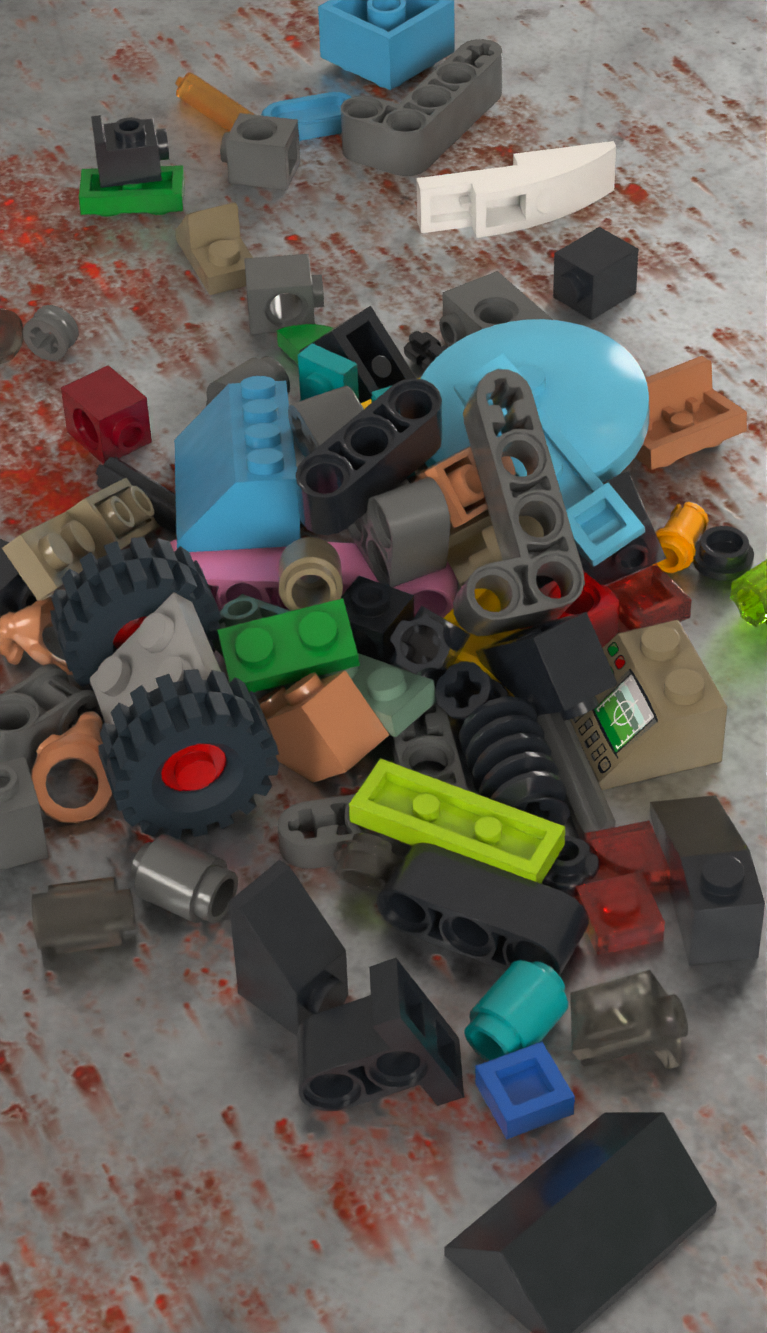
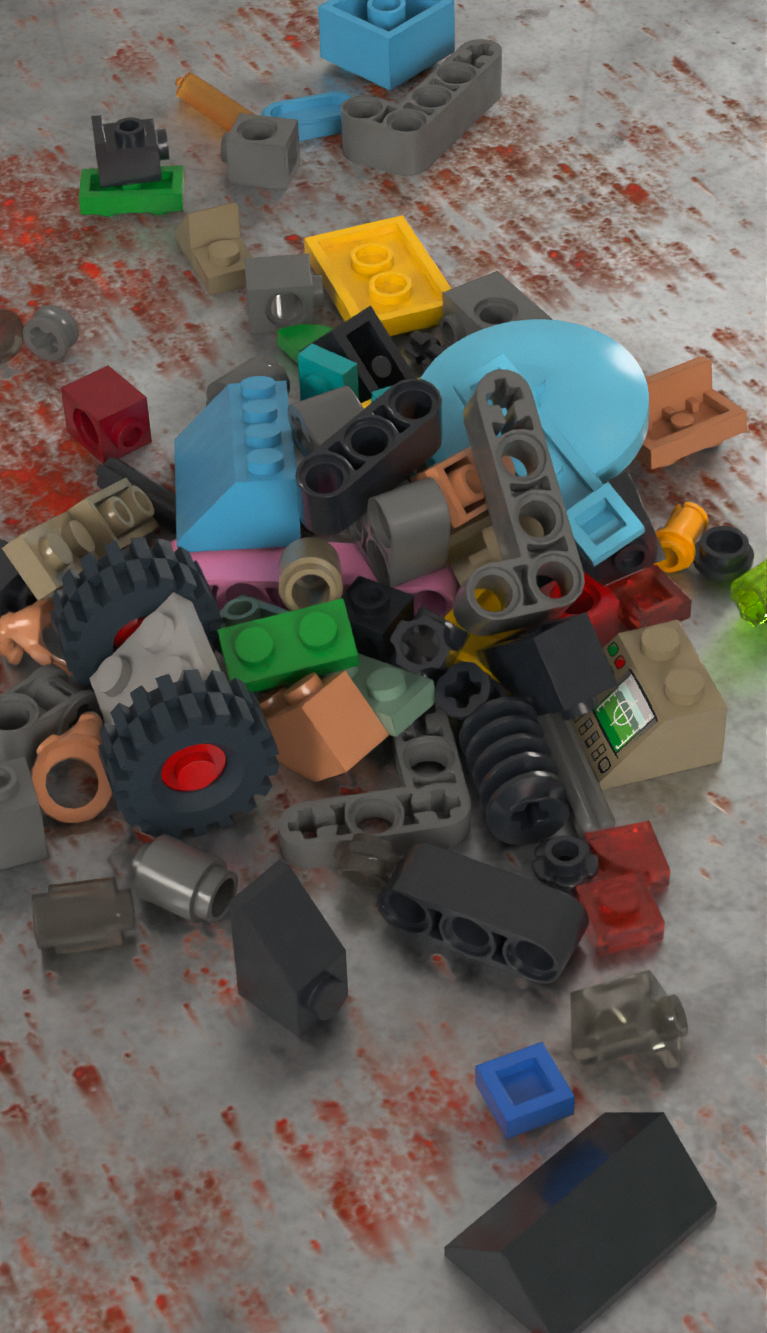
(378, 1046): black tile -> none
(383, 269): none -> yellow plate
(437, 813): lime plate -> none
(516, 1010): teal brick -> none
(520, 196): white slope -> none
(595, 273): black brick -> none
(710, 880): black slope -> none

